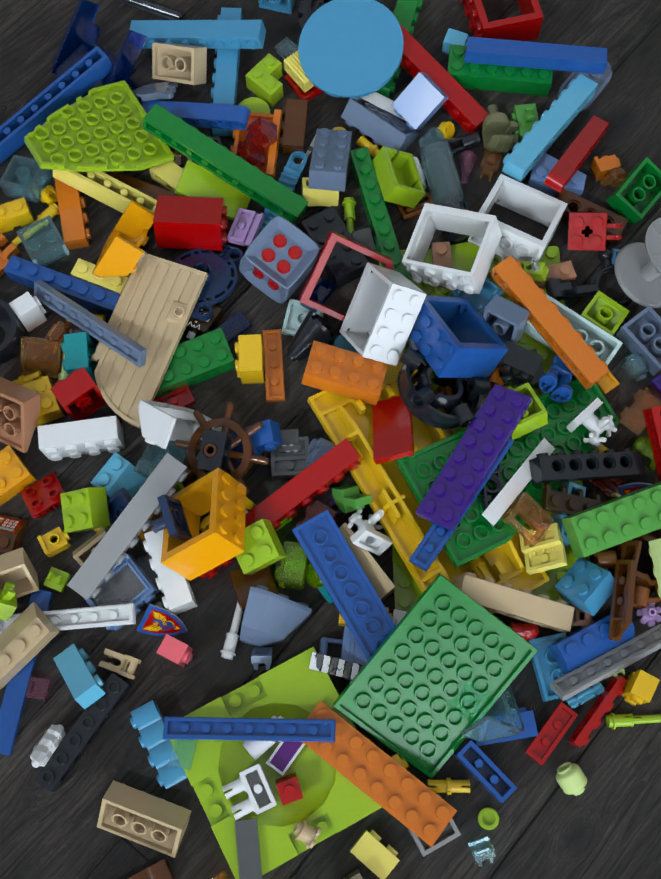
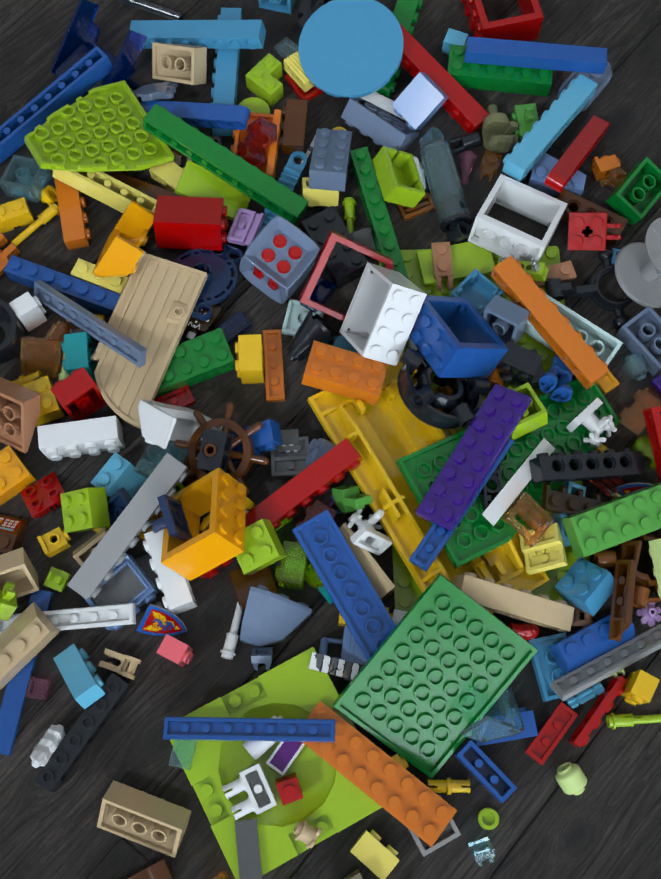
(43, 242): clear light blue piece -> none
(151, 726): dark azure brick -> none
(363, 142): yellow pin -> none
(392, 430): red tile -> none
(447, 129): yellow tile -> none
(459, 222): white window -> none
(605, 313): lime slope -> none

